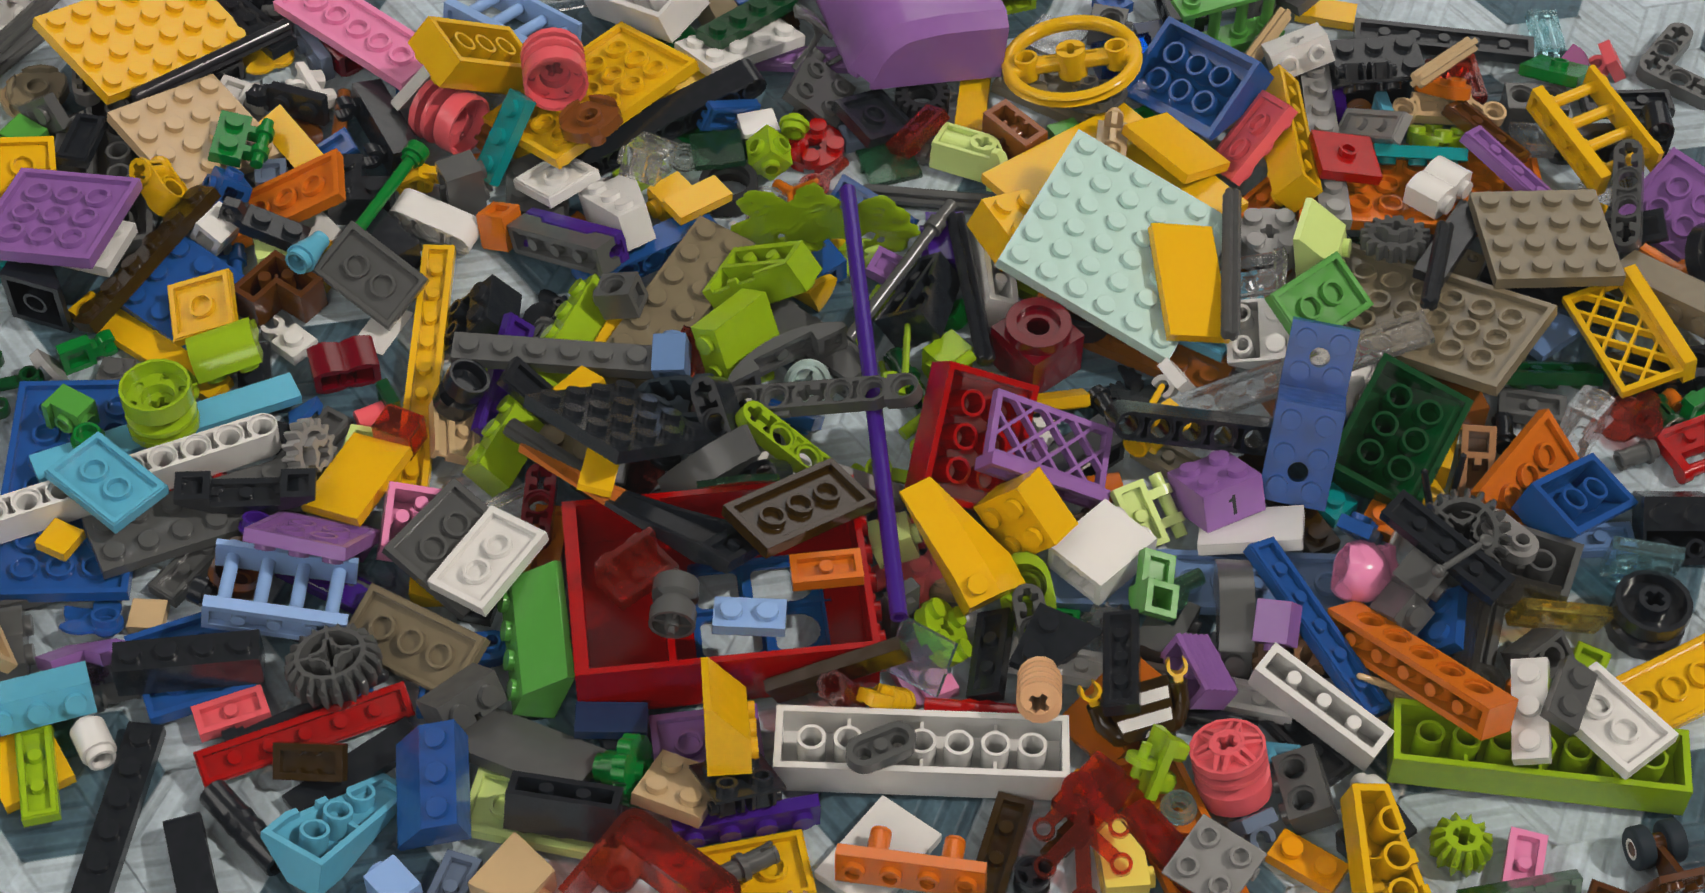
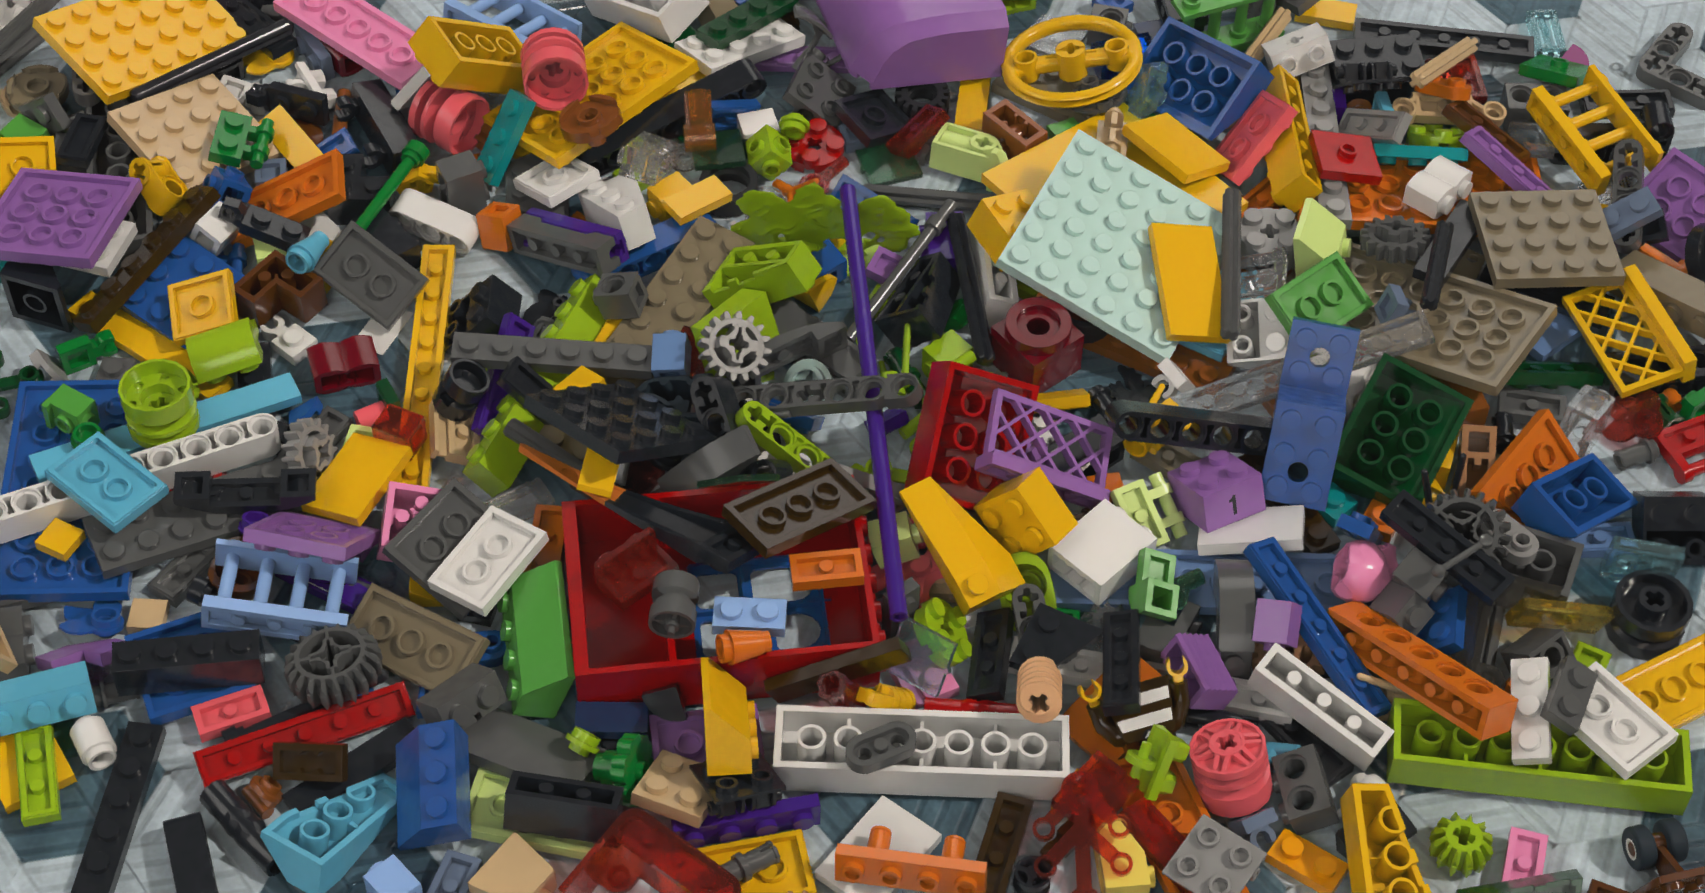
(263, 795): none -> dark orange plate
(534, 494): dark red beam -> none
(583, 741): none -> lime plate
(666, 703): none -> black tile
(699, 126): none -> clear orange piece
(723, 356): none -> light grey gear
(741, 645): none -> orange cone
(893, 419): none -> dark purple tile
(1148, 89): none -> clear light blue piece
(1183, 800): clear light blue plate -> none
(1392, 304): none -> sand blue tile
(1608, 61): coral tile -> none
(1632, 212): none -> sand blue plate

